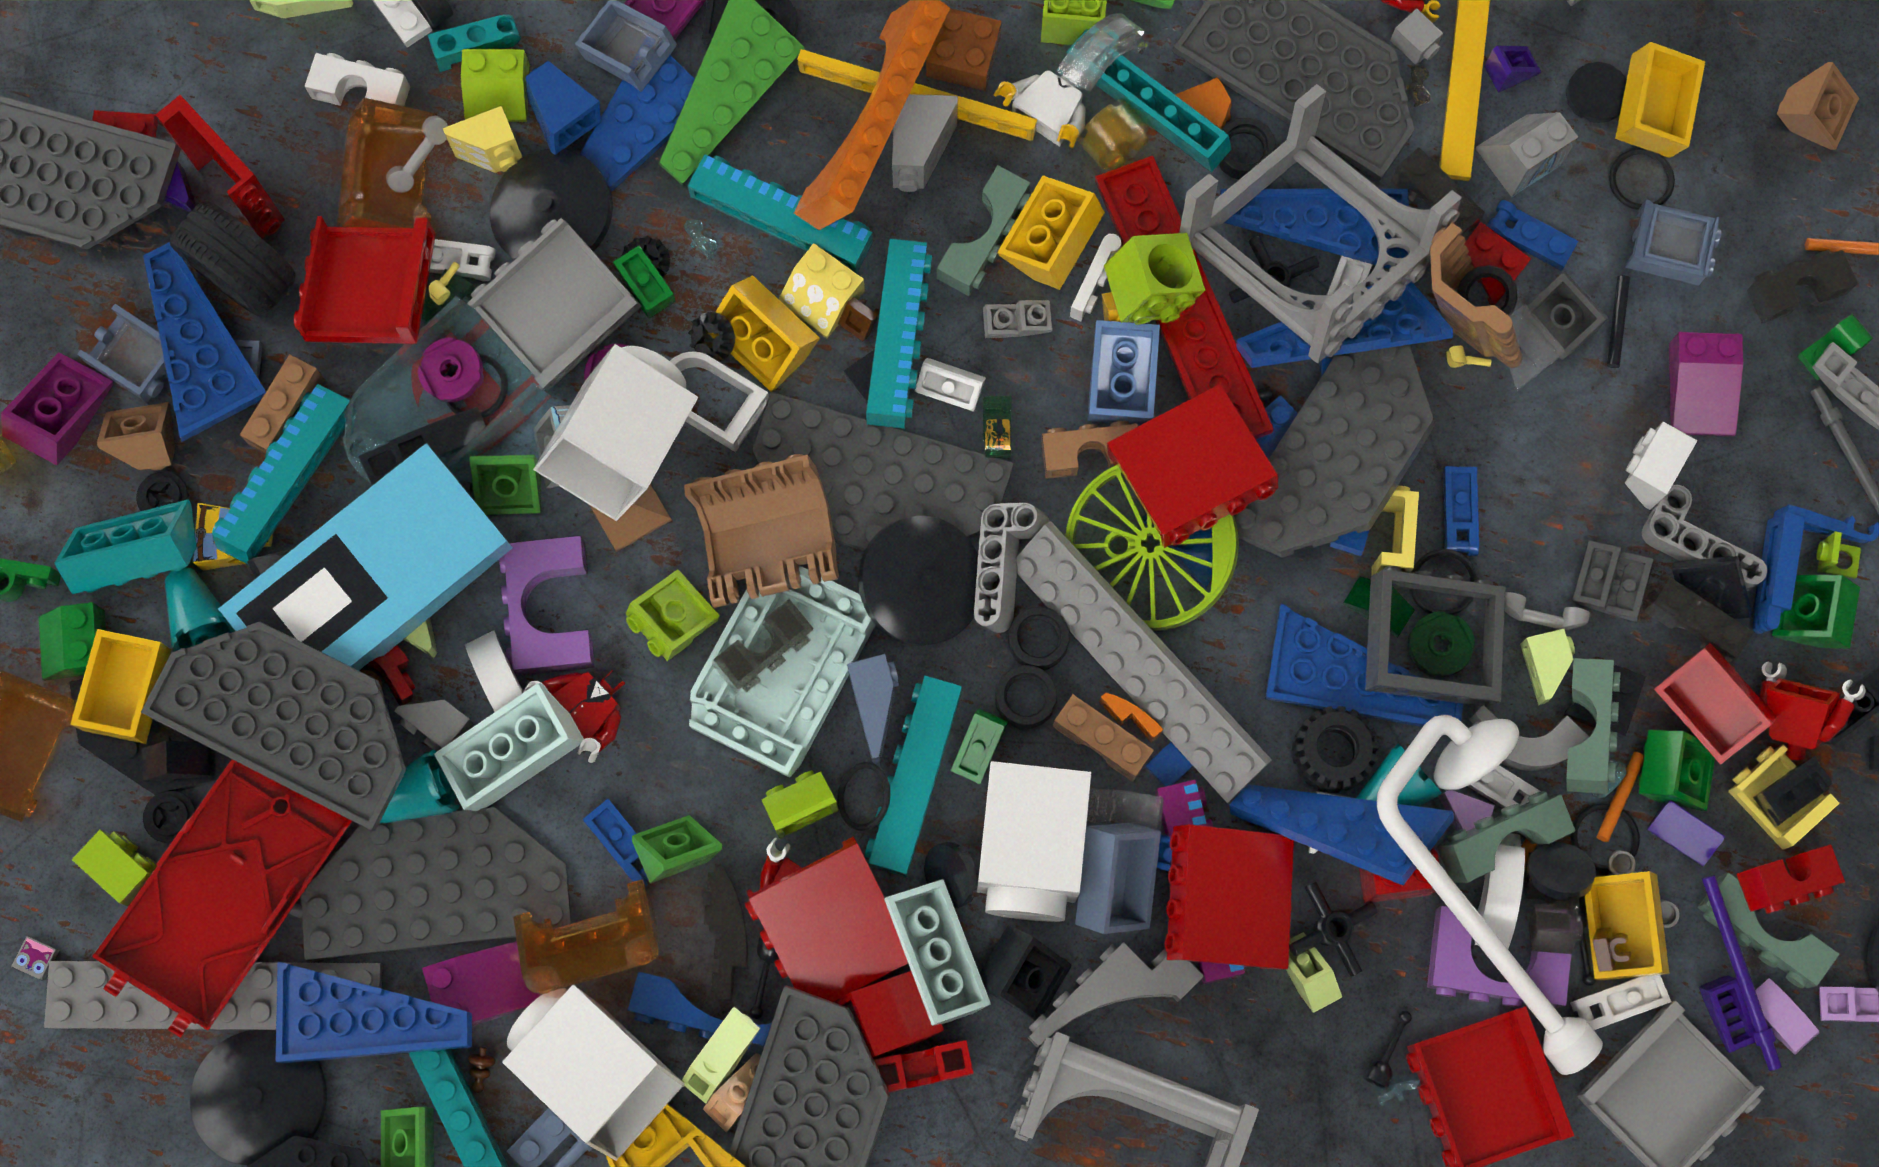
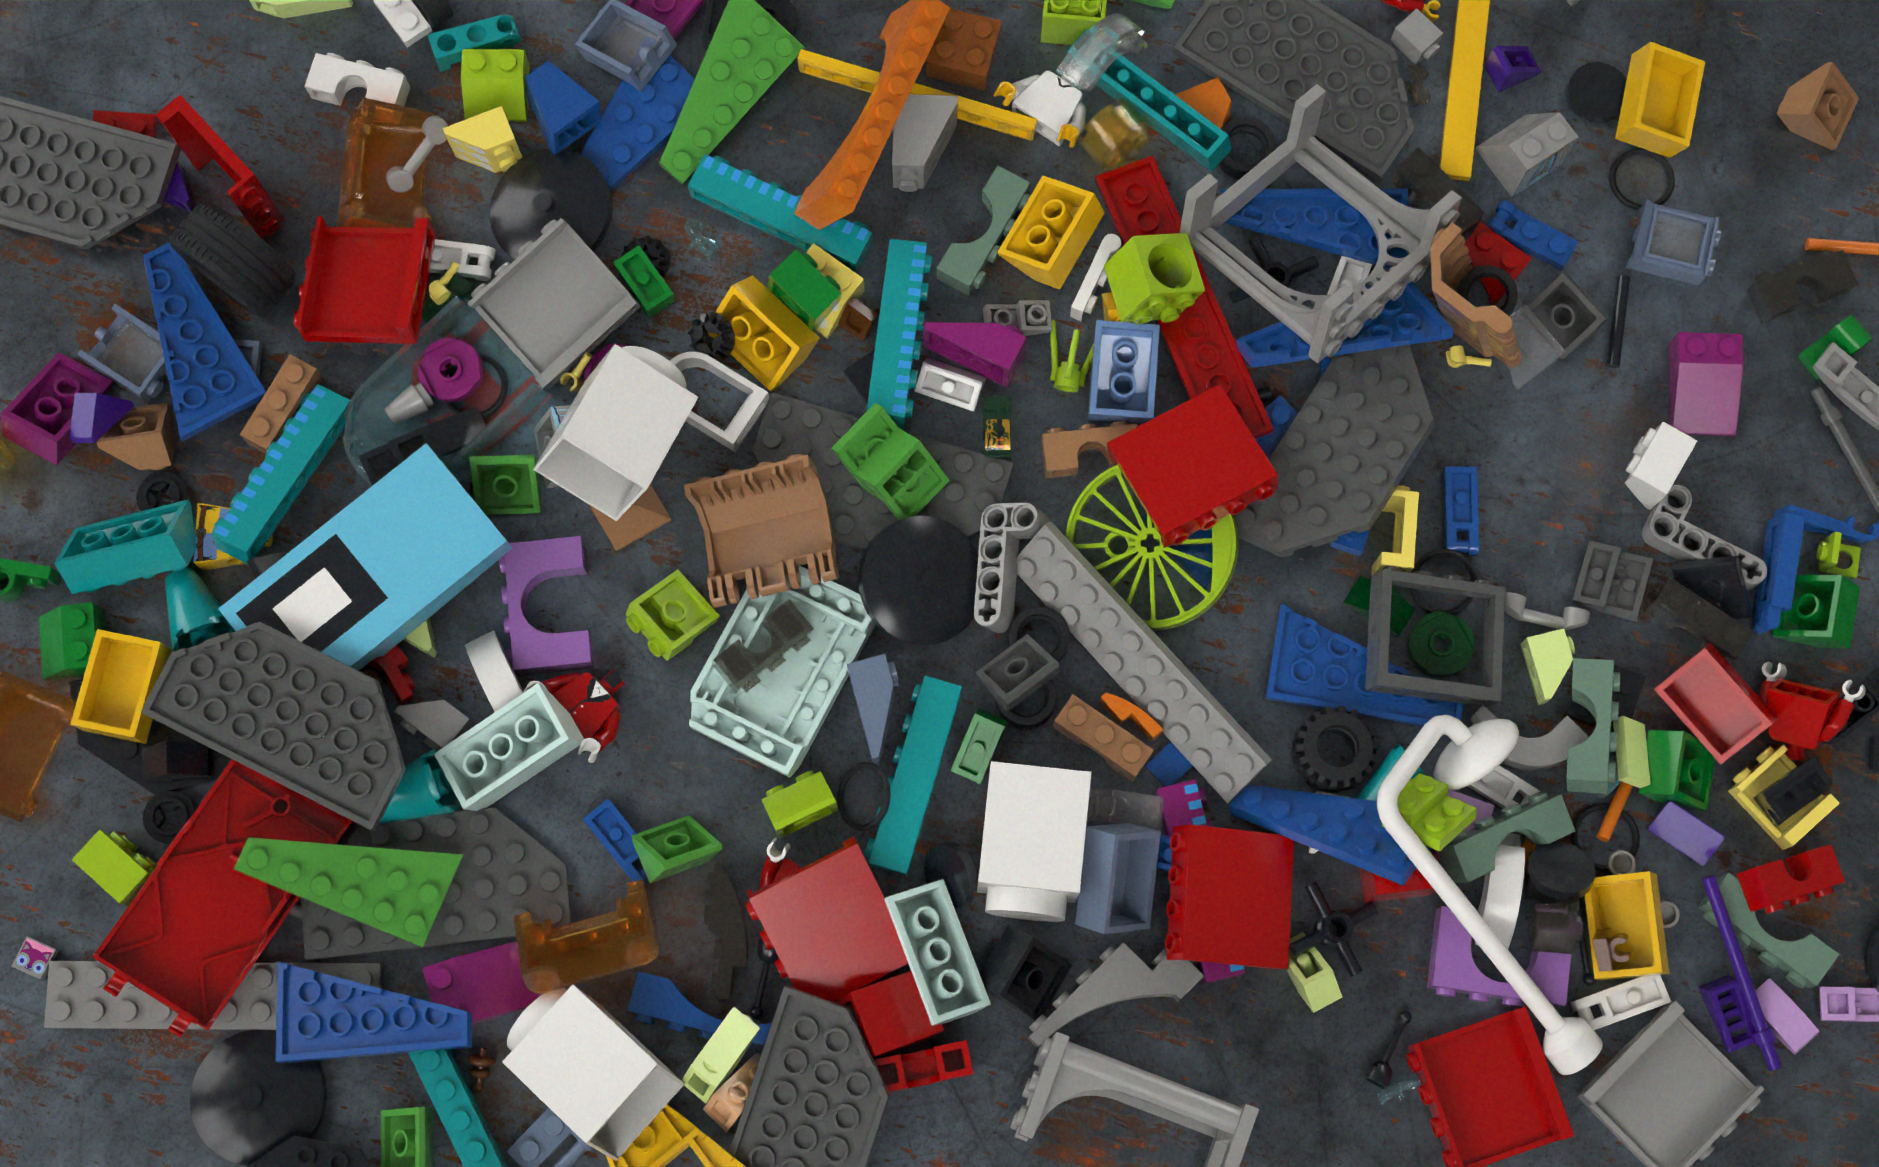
(94, 415): none -> dark purple slope
(372, 885): none -> bright green wing
(409, 403): none -> light grey cone
(576, 373): none -> light yellow hand
(804, 289): none -> green slope
(890, 463): none -> bright green bracket
(980, 347): none -> magenta slope
(1018, 672): none -> dark grey slope
(1068, 376): none -> lime plant
(1432, 812): none -> lime plate
(1632, 752): none -> yellowish green tile

